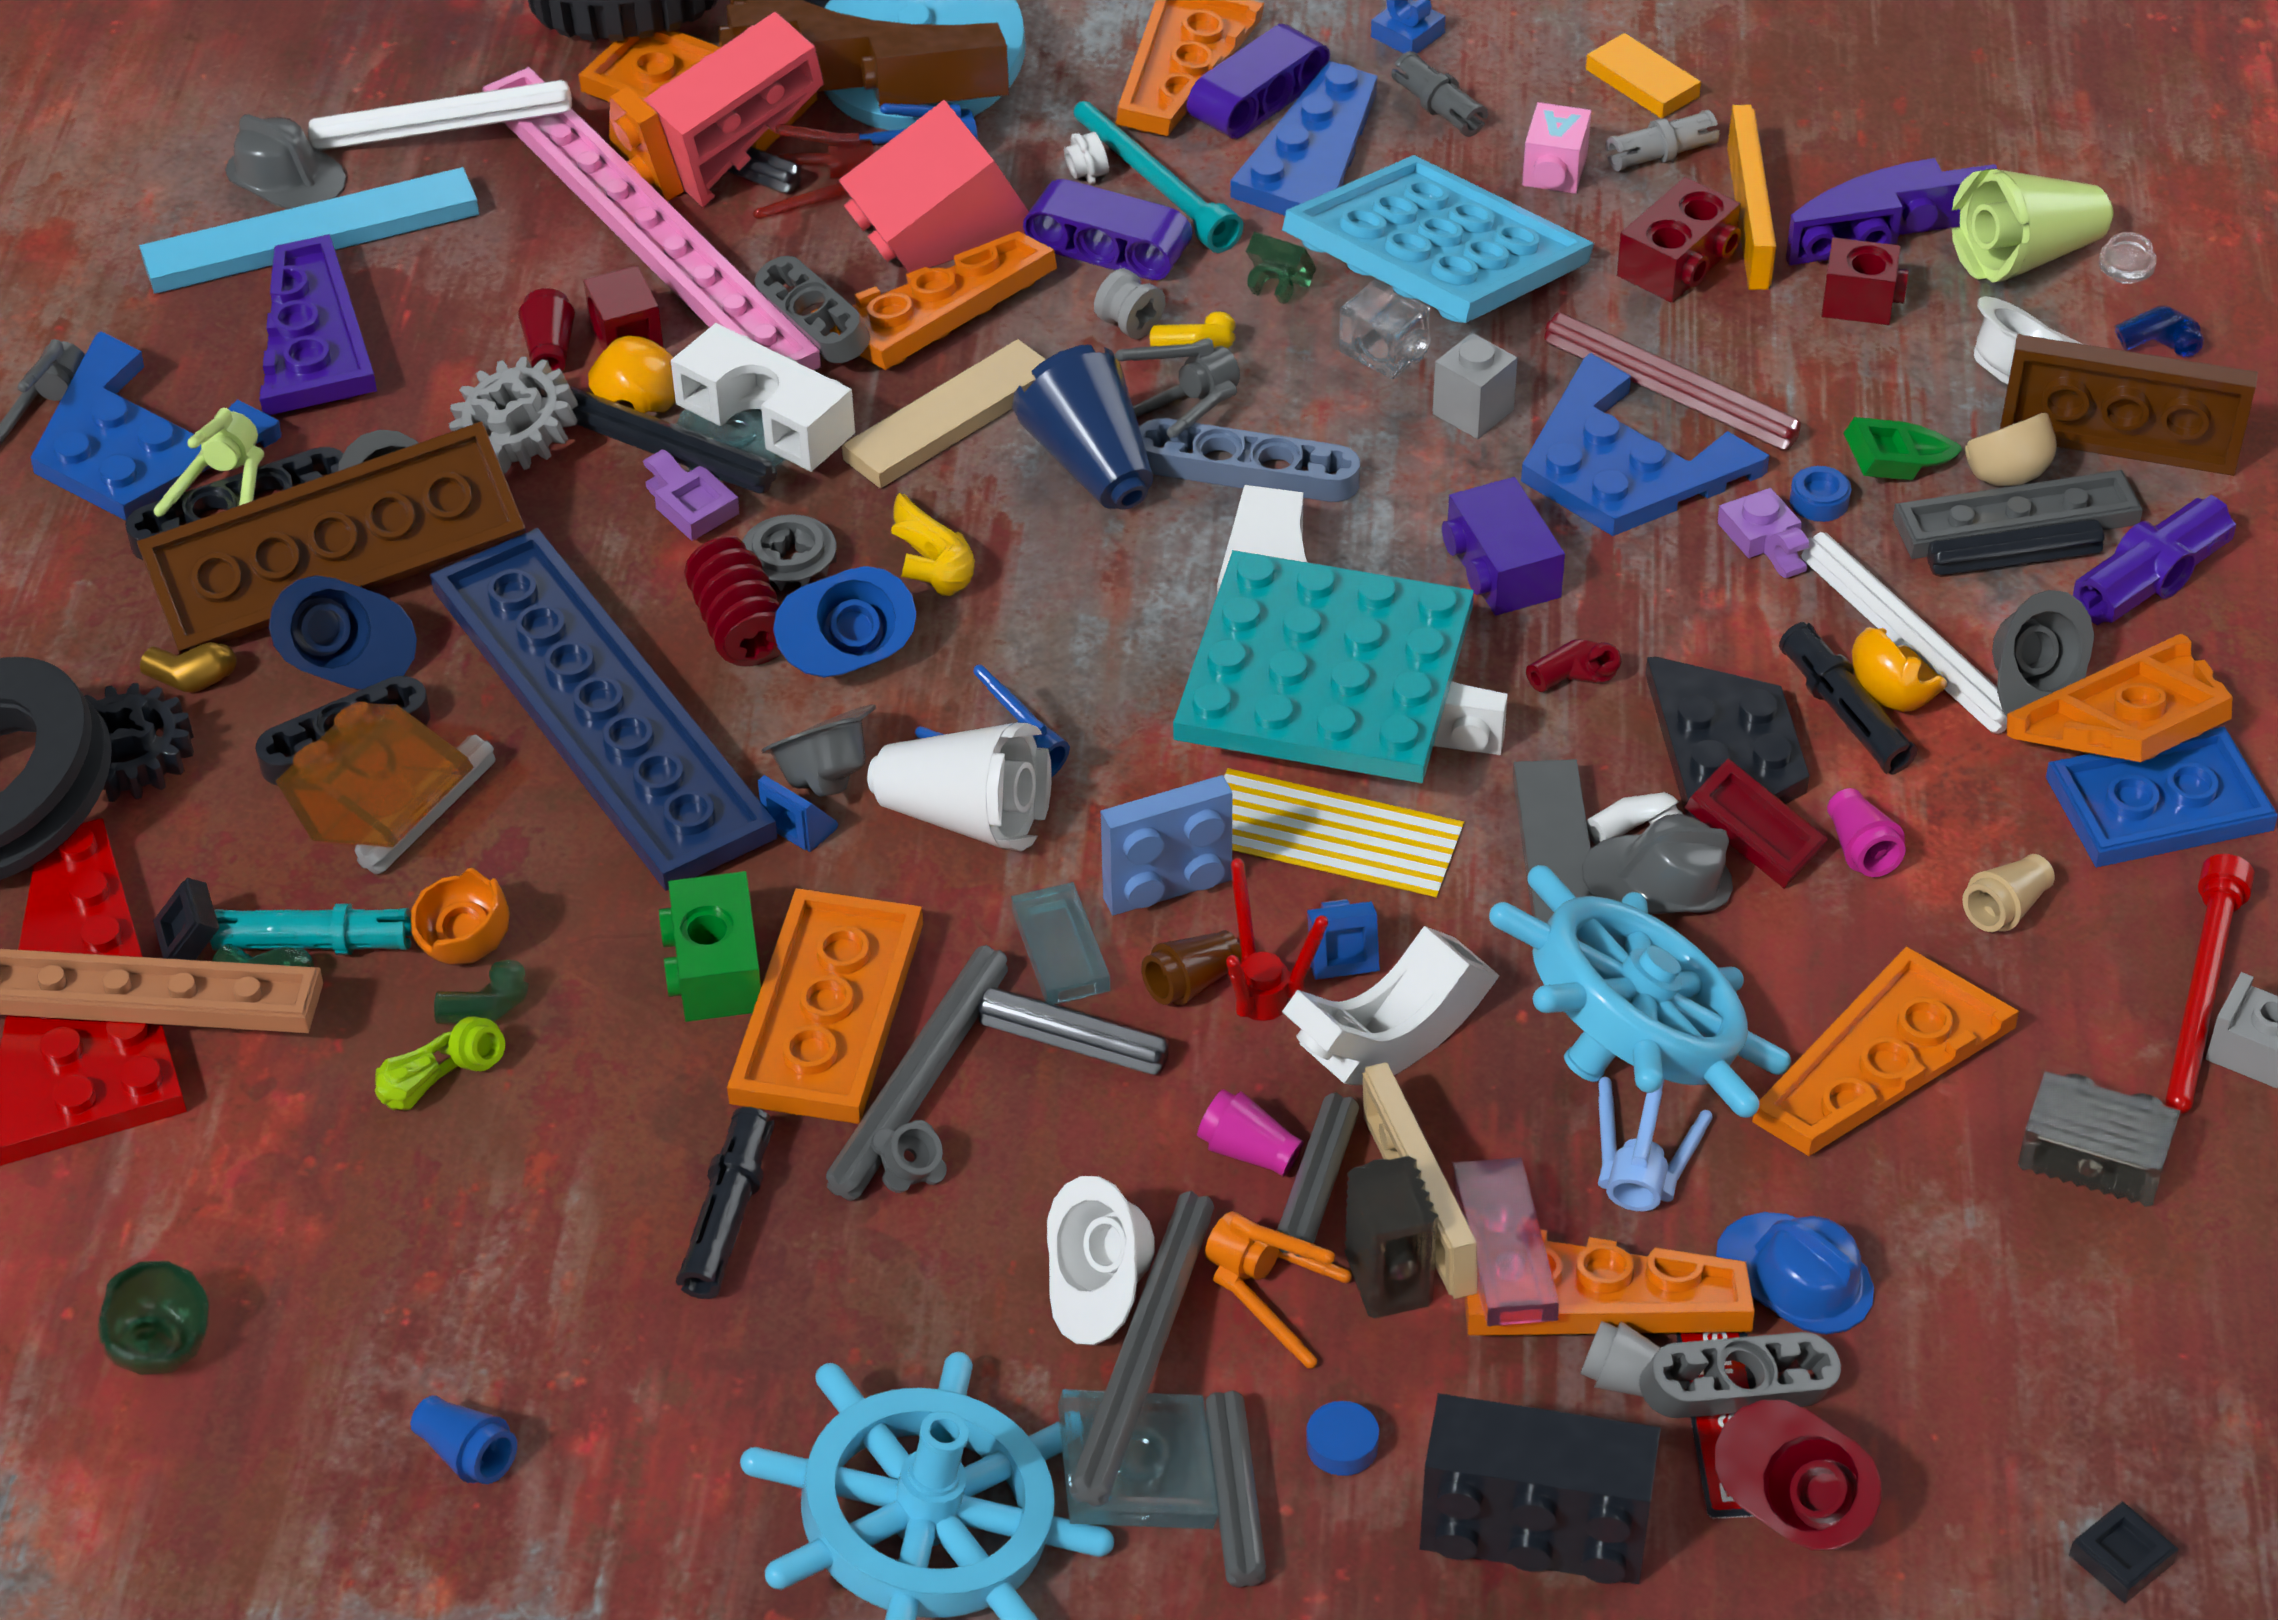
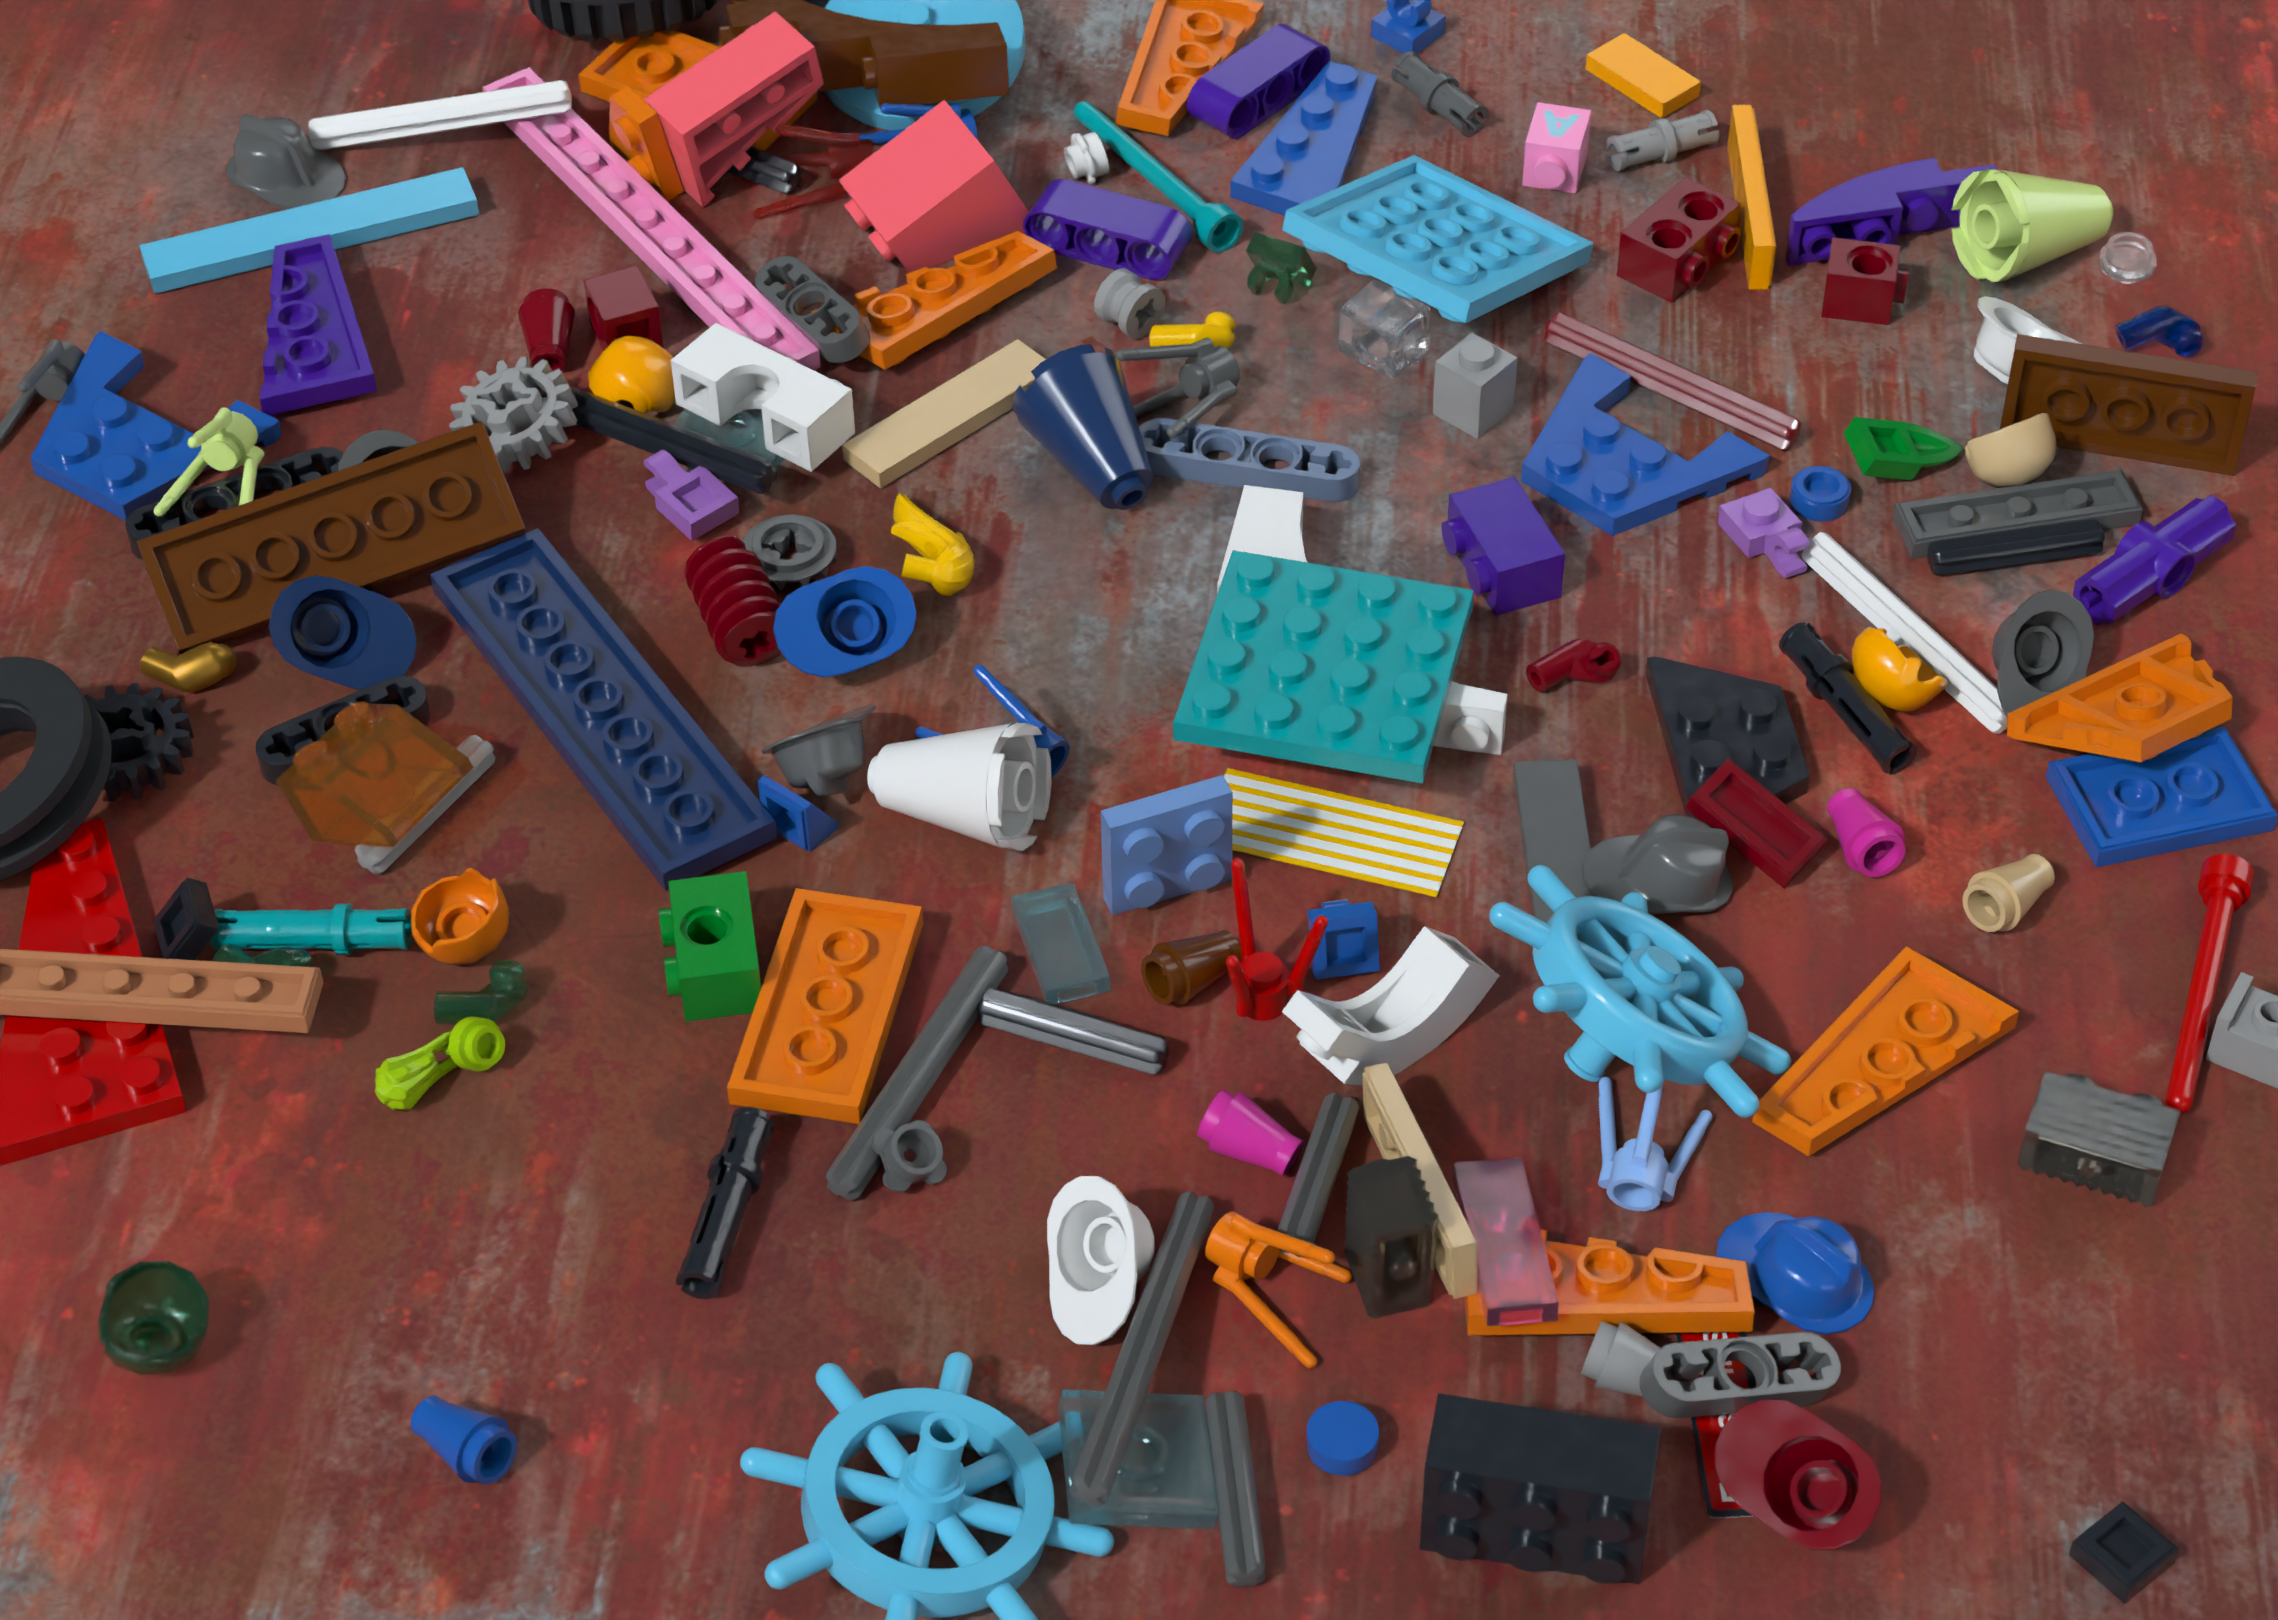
(1629, 814): white arm -> none

